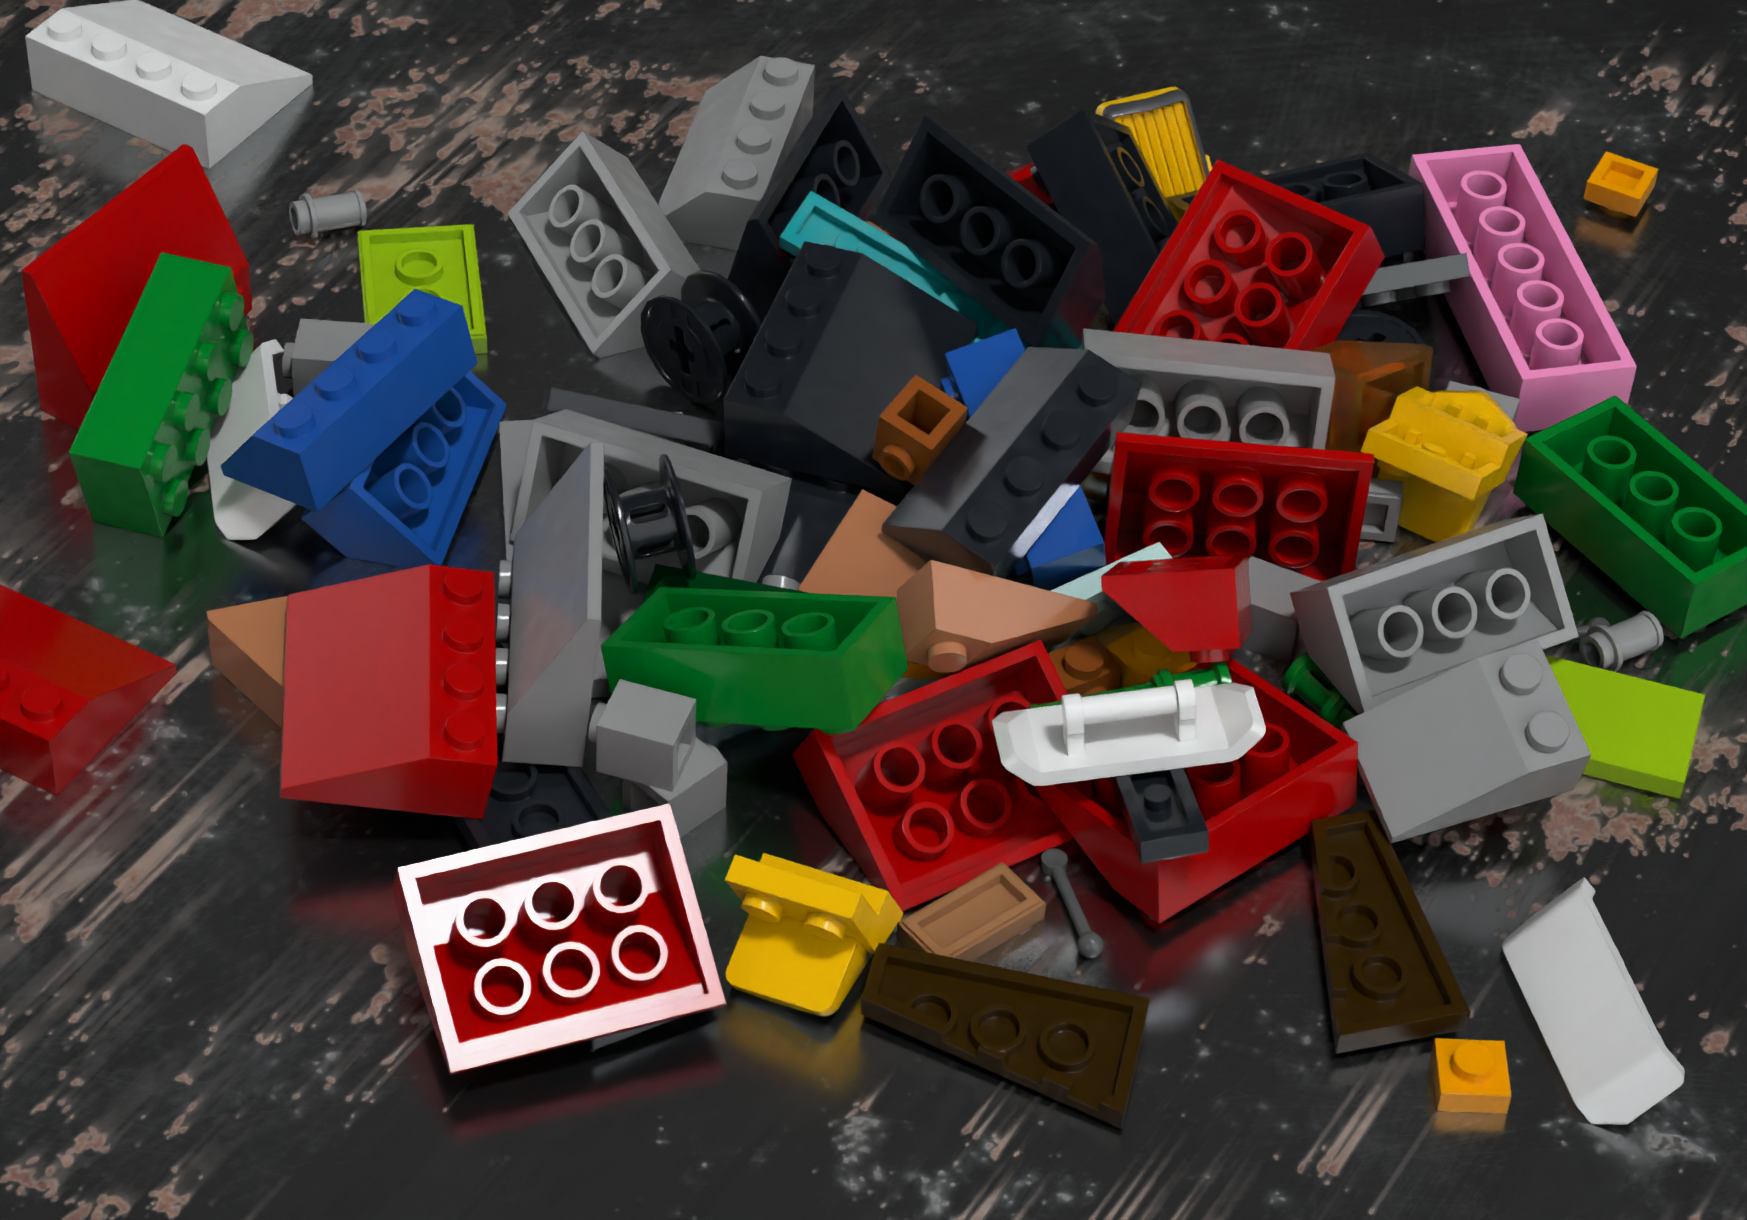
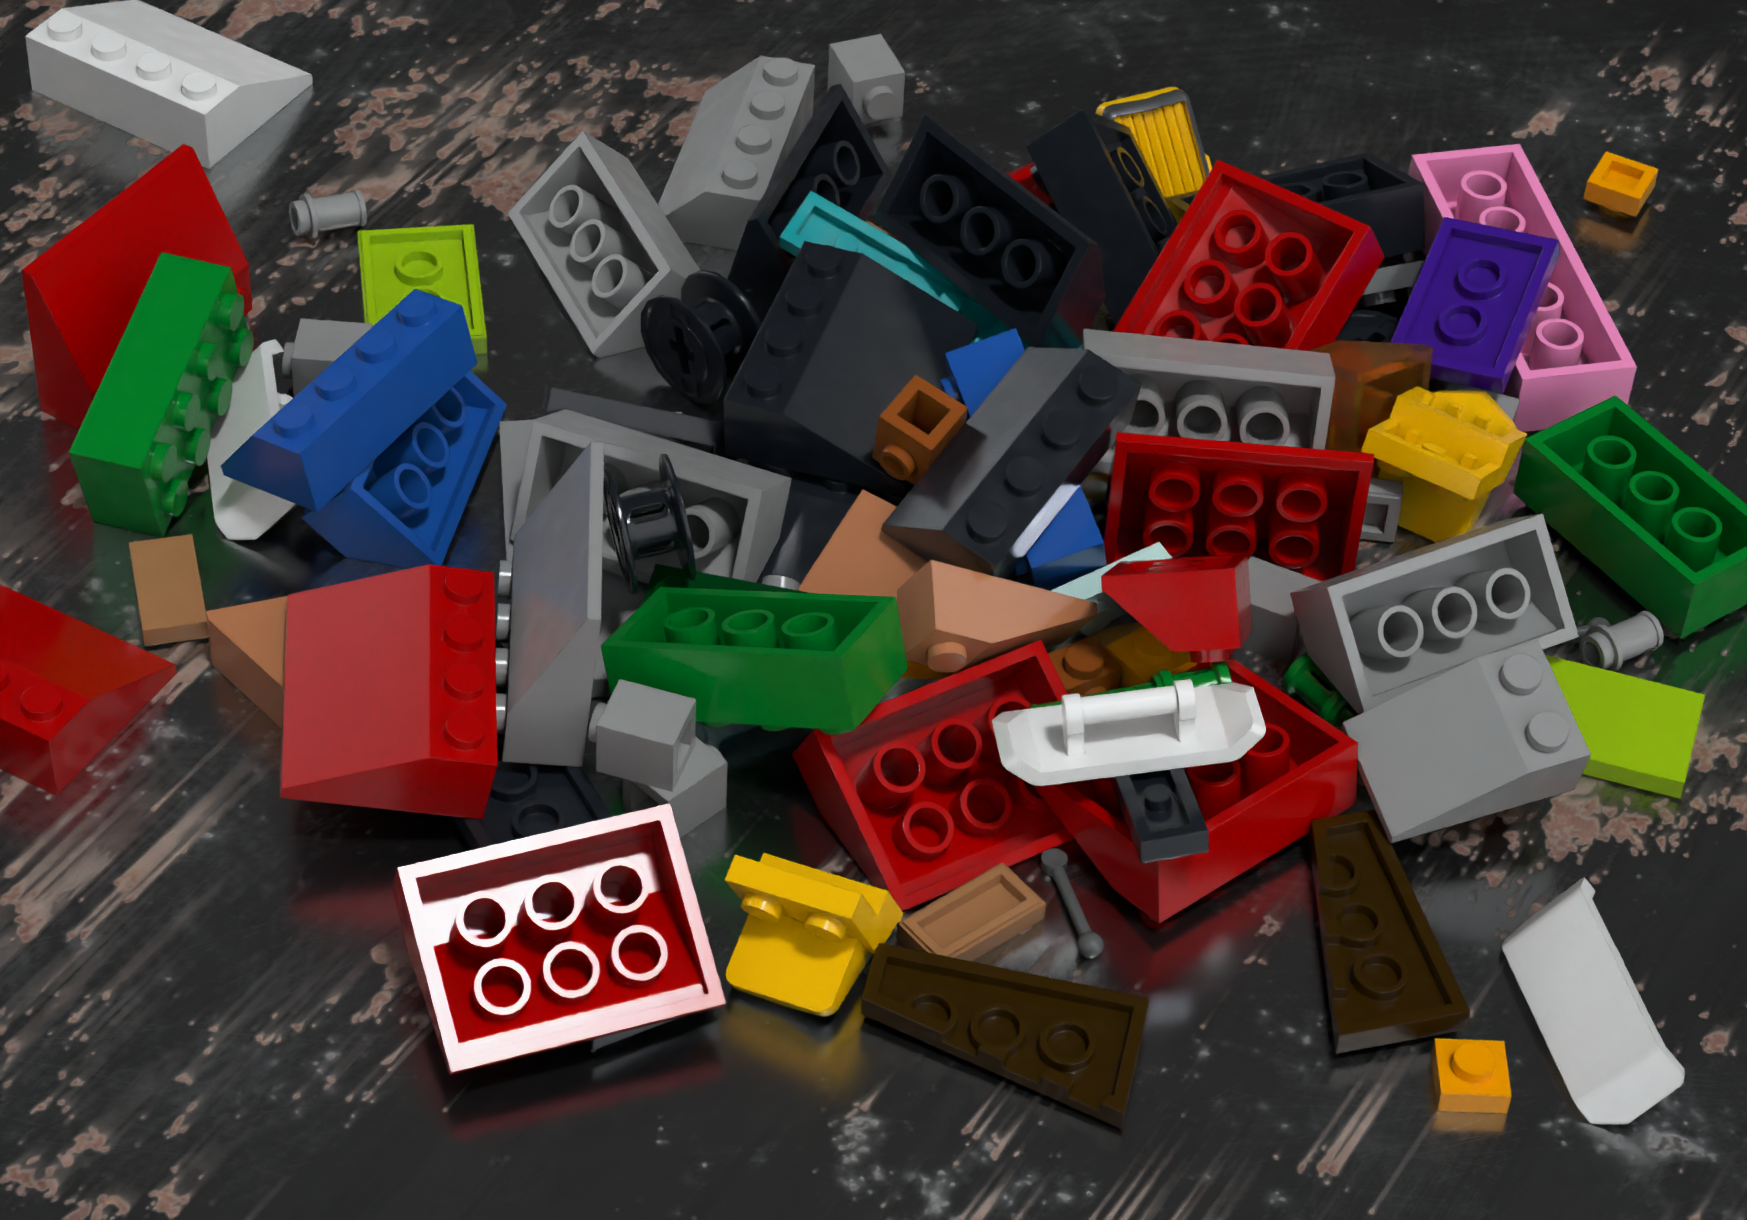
(168, 590): none -> medium nougat tile
(869, 77): none -> light grey brick
(1477, 301): none -> dark purple plate

